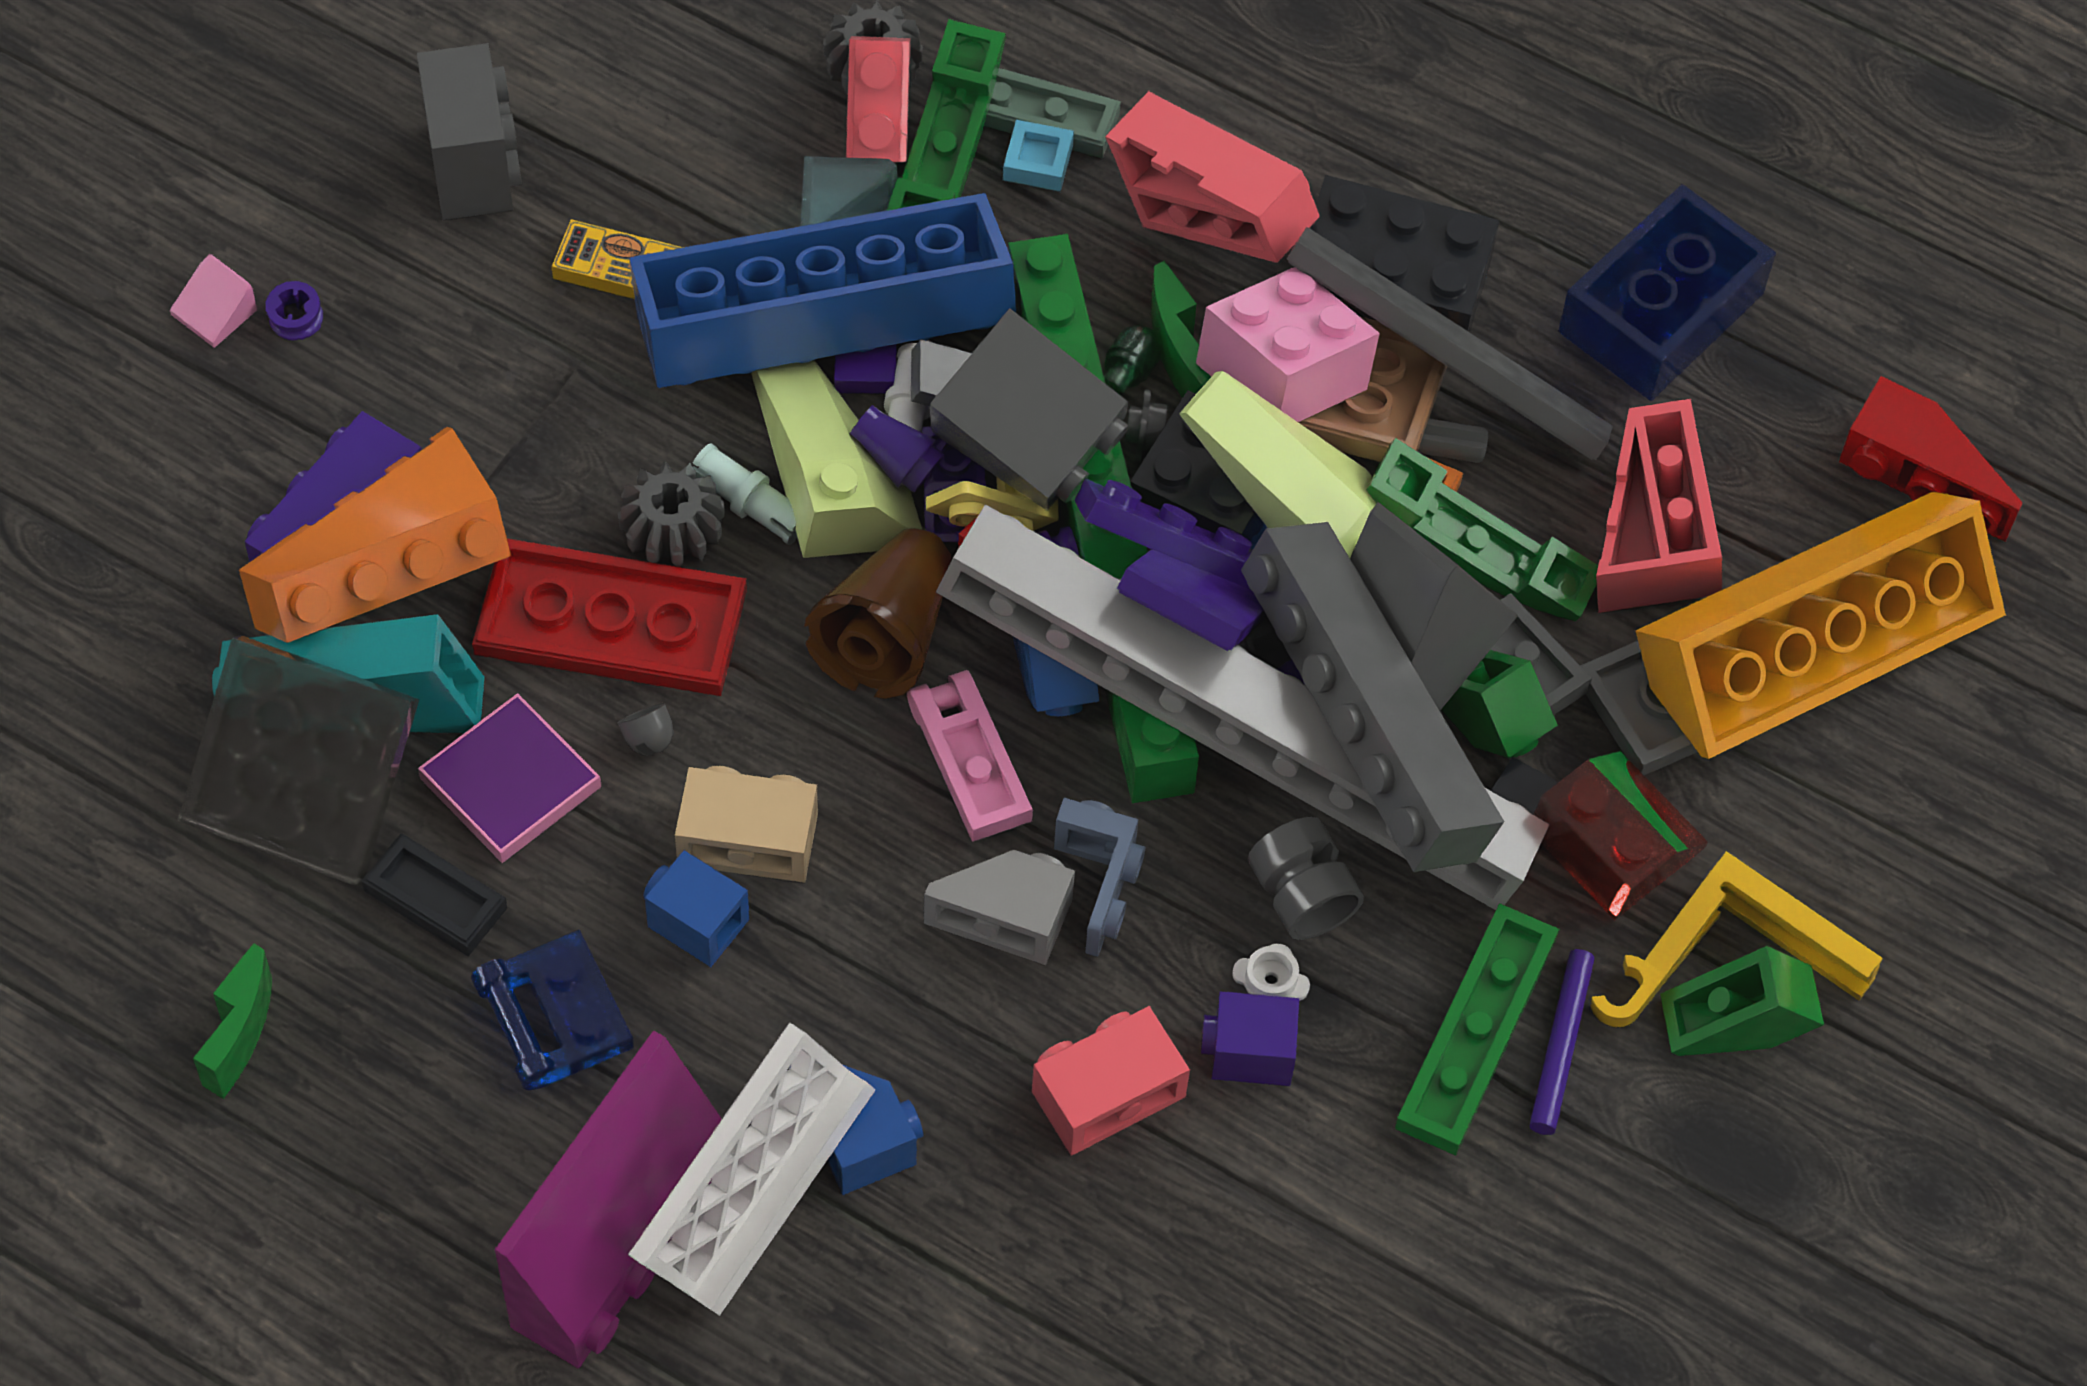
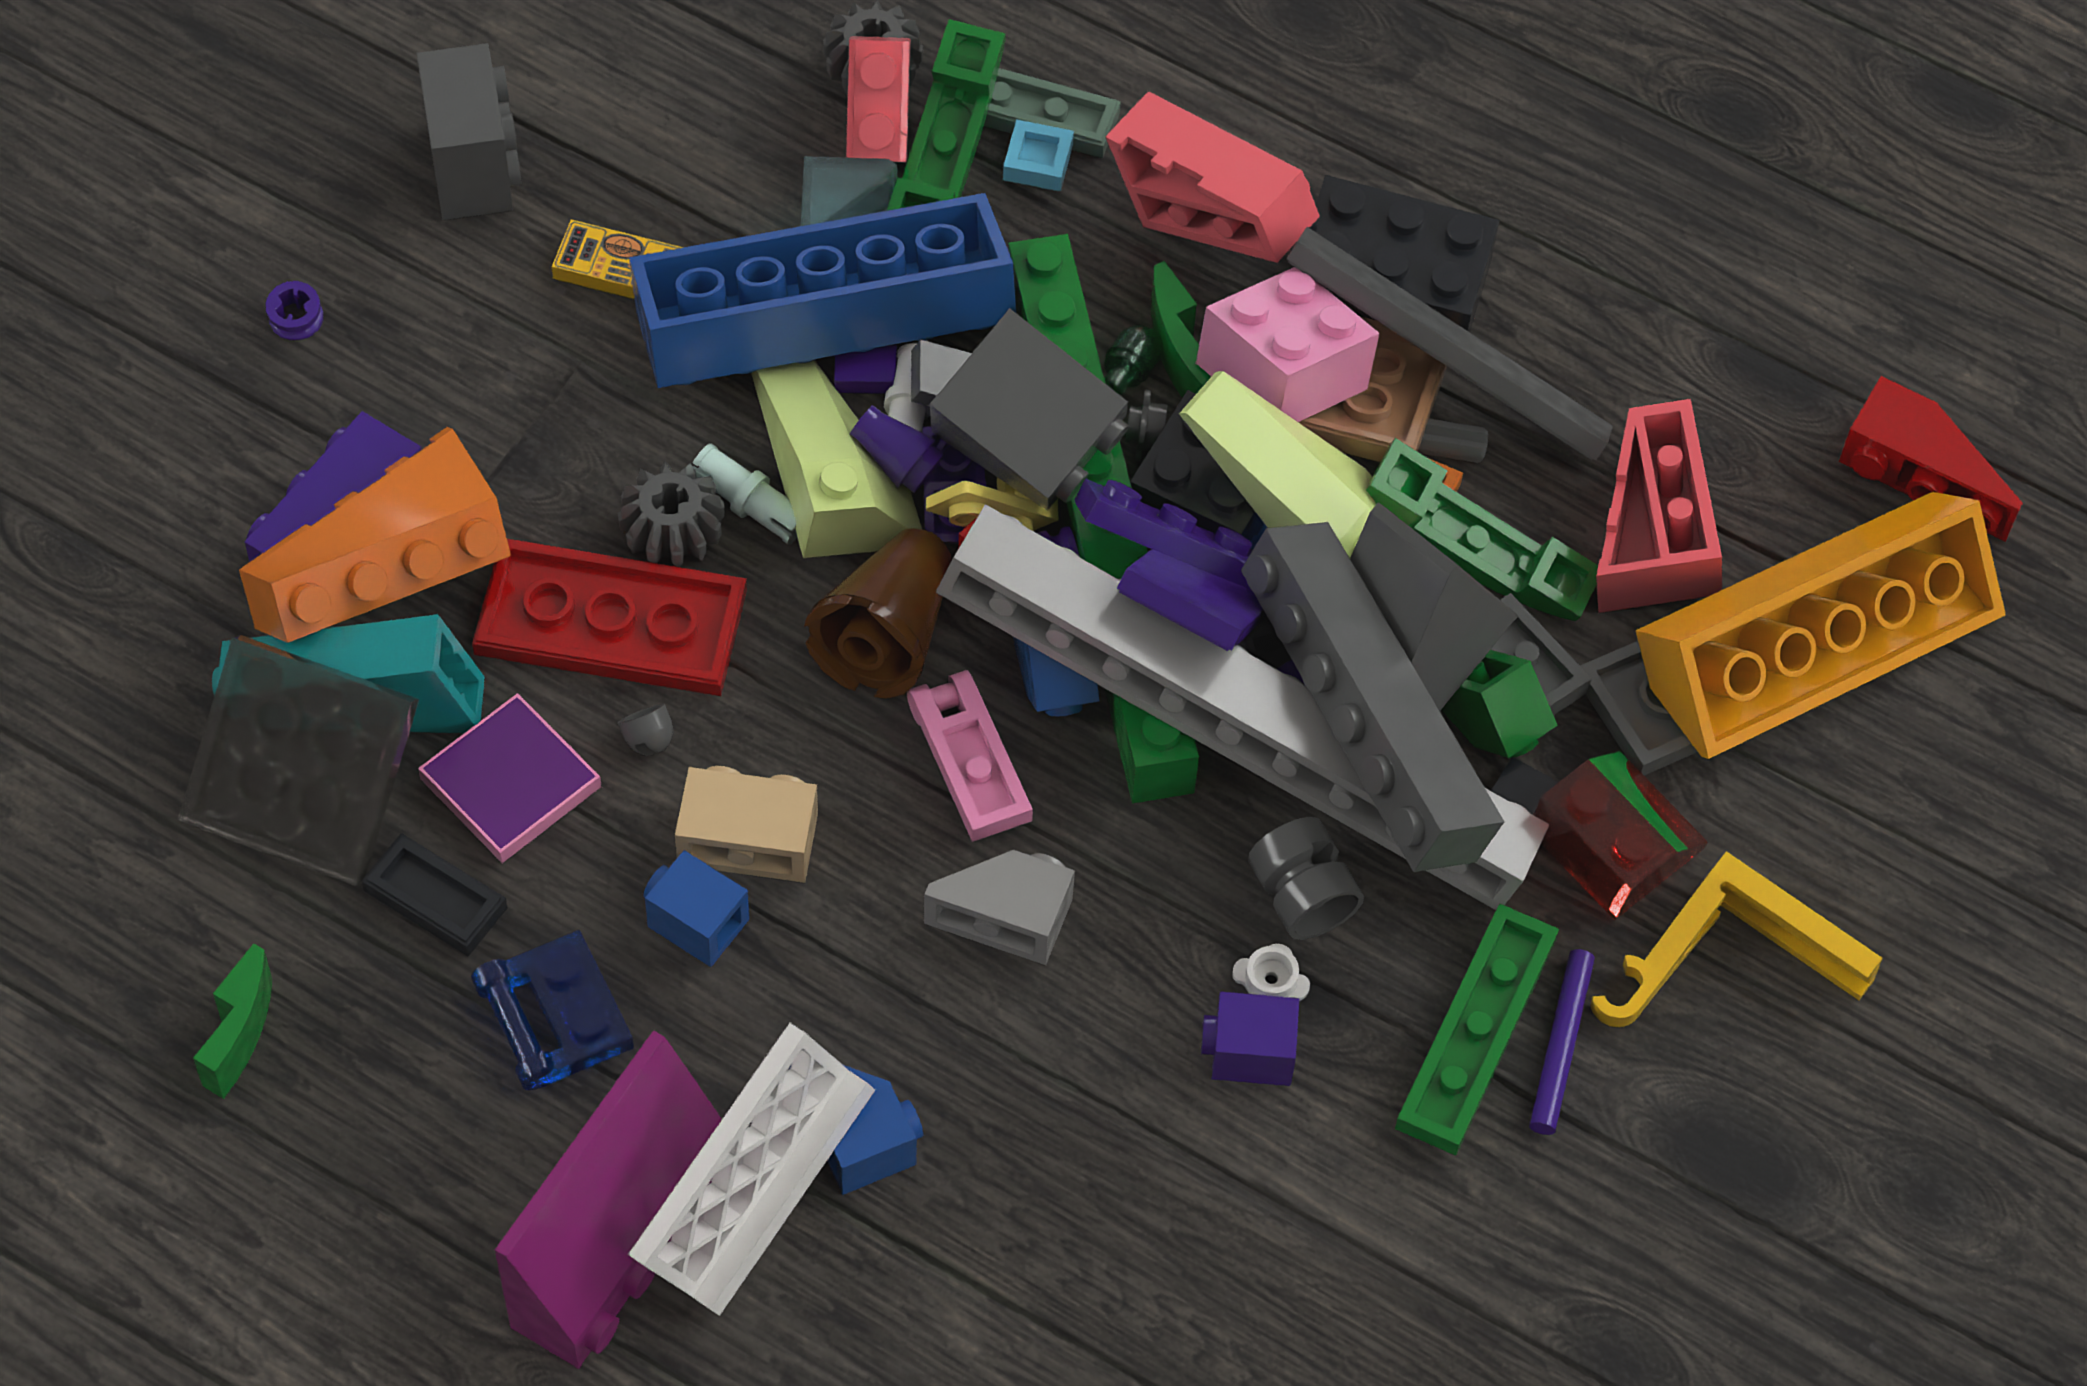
(214, 301): bright pink slope -> none
(1107, 837): sand blue bracket -> none
(1109, 1079): coral brick -> none
(1666, 292): clear blue brick -> none
(1743, 1005): green slope -> none

